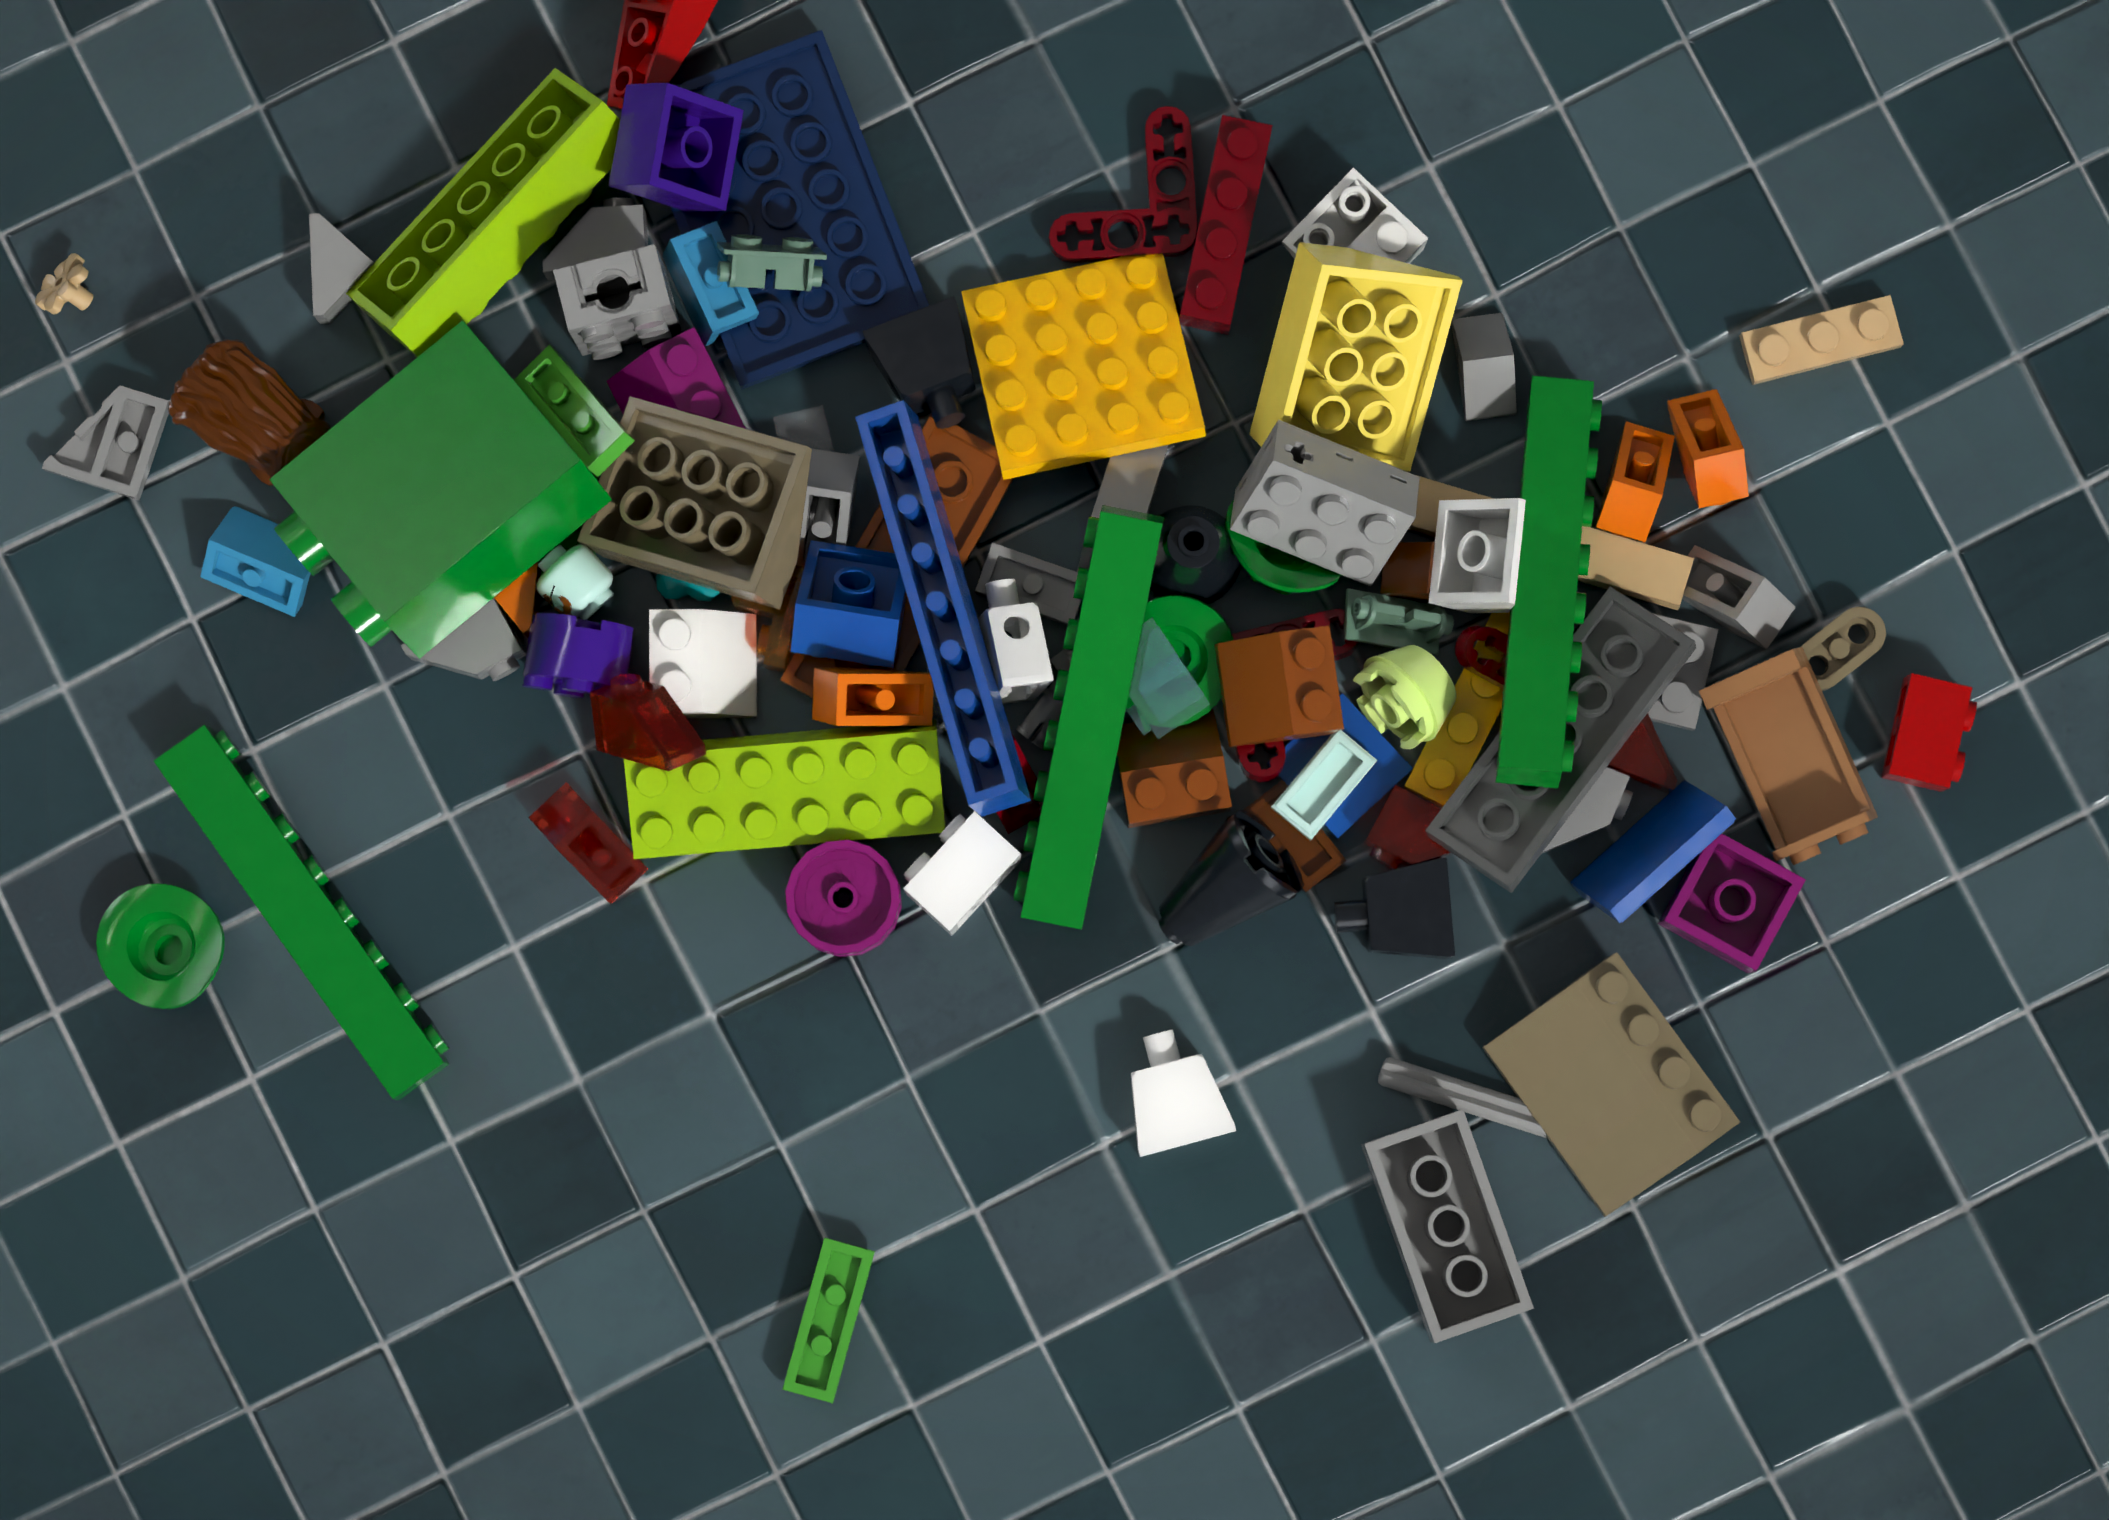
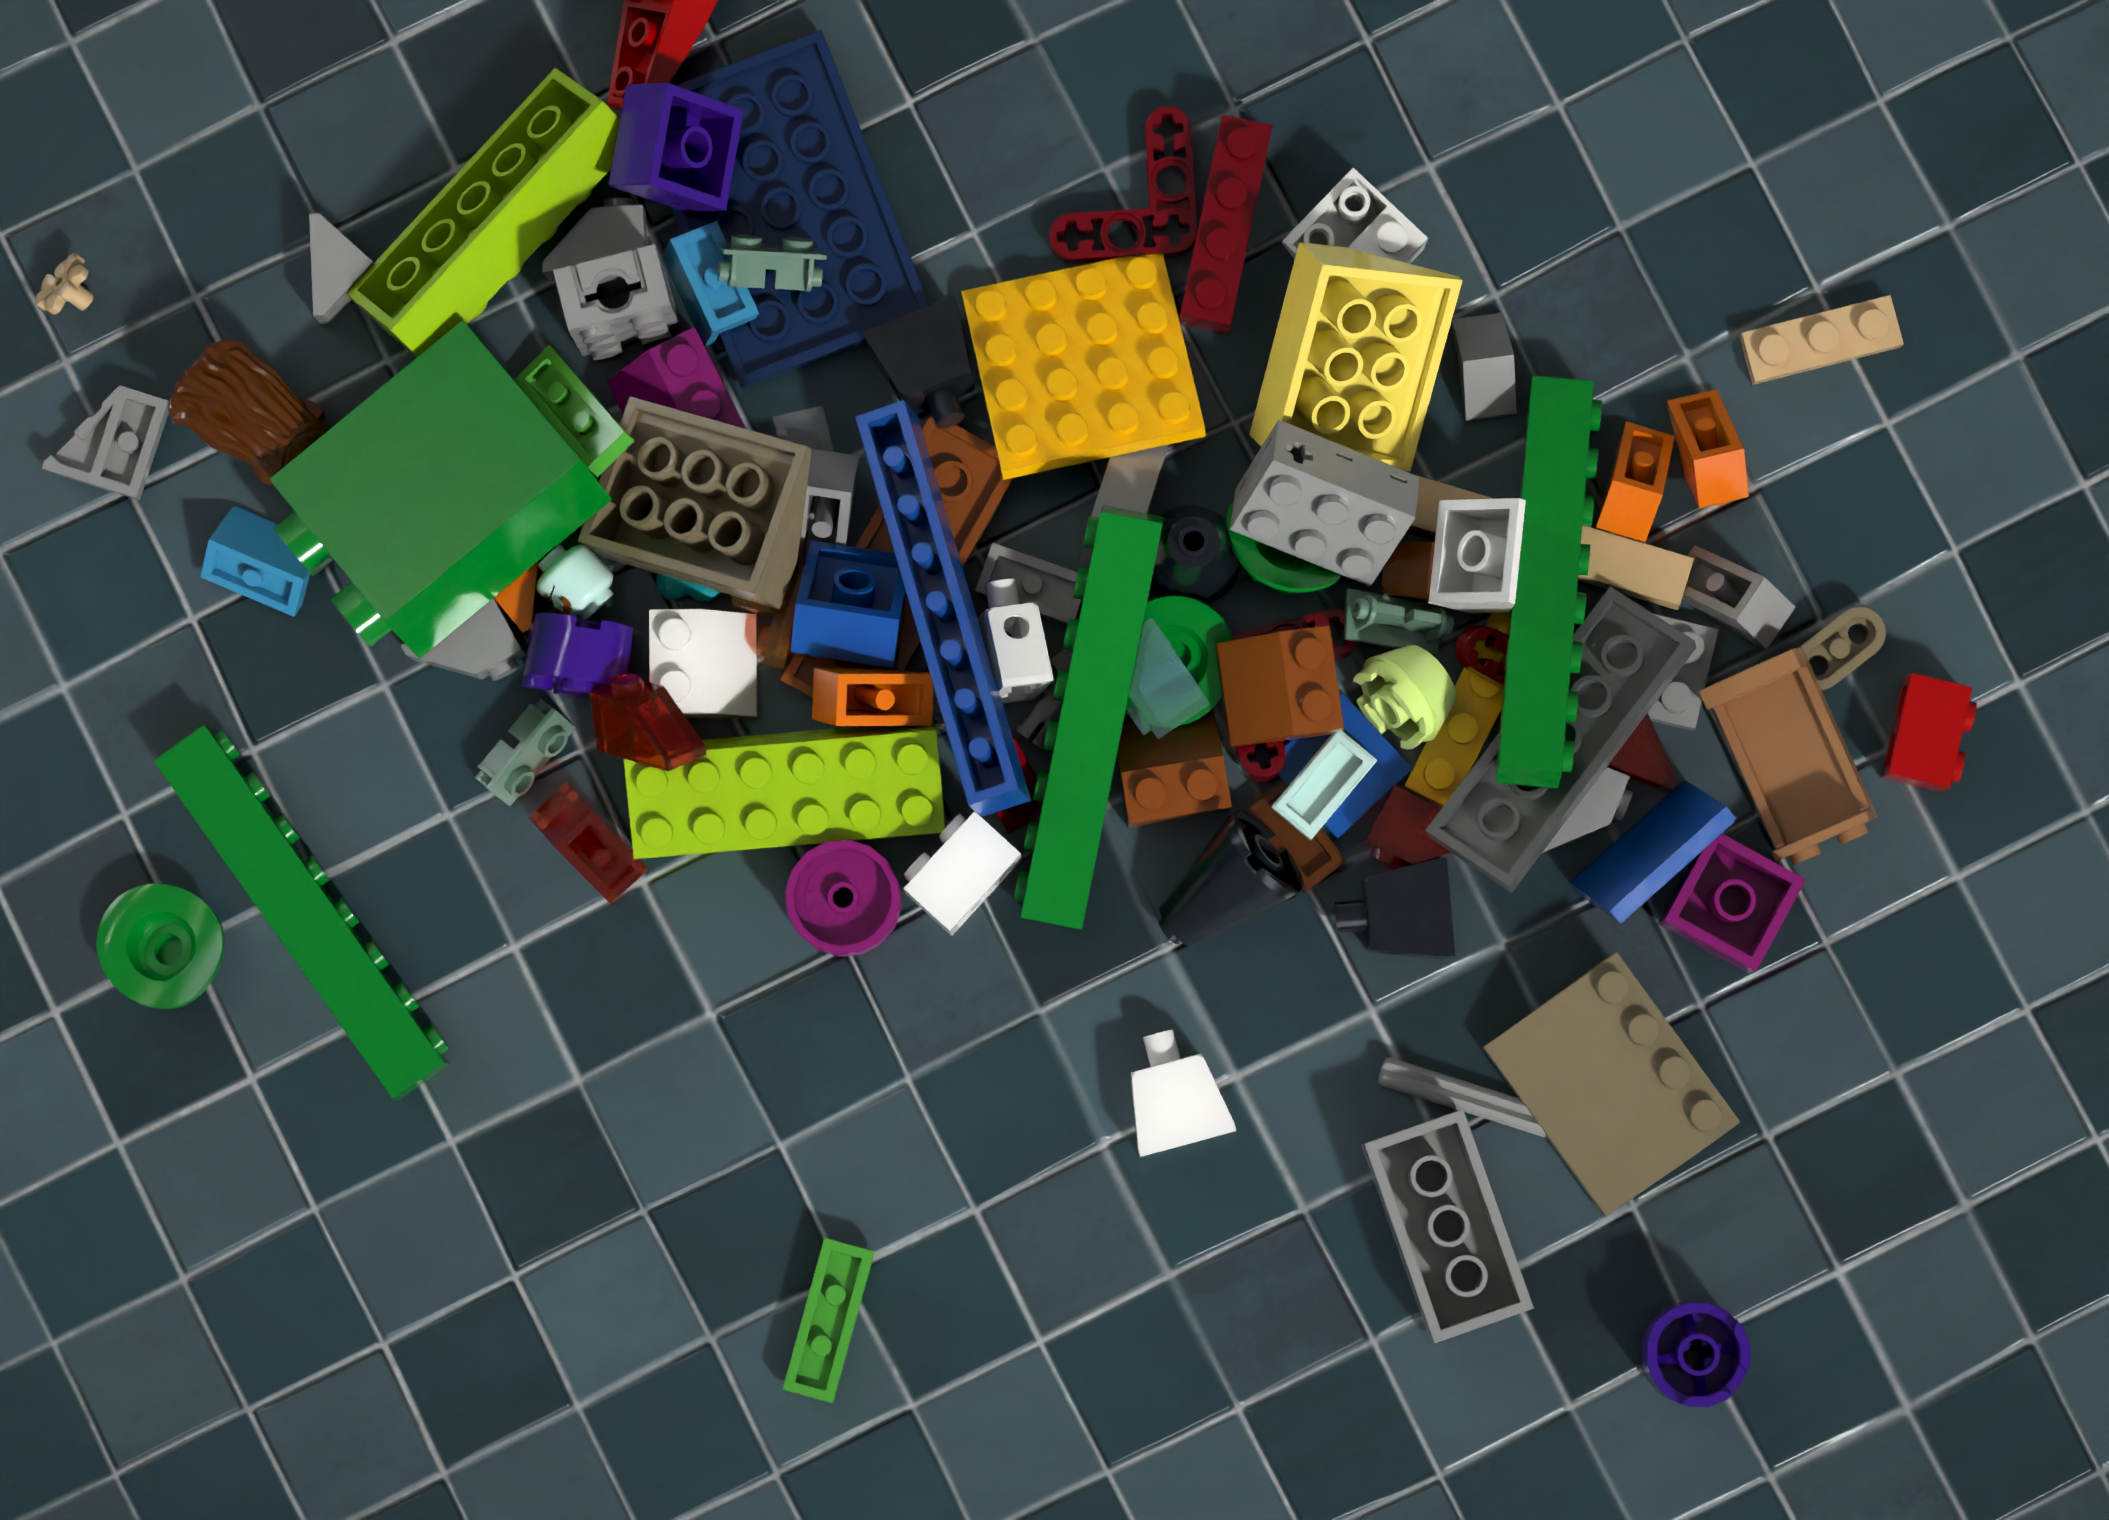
(541, 736): none -> sand green hinge
(1718, 1371): none -> dark purple brick

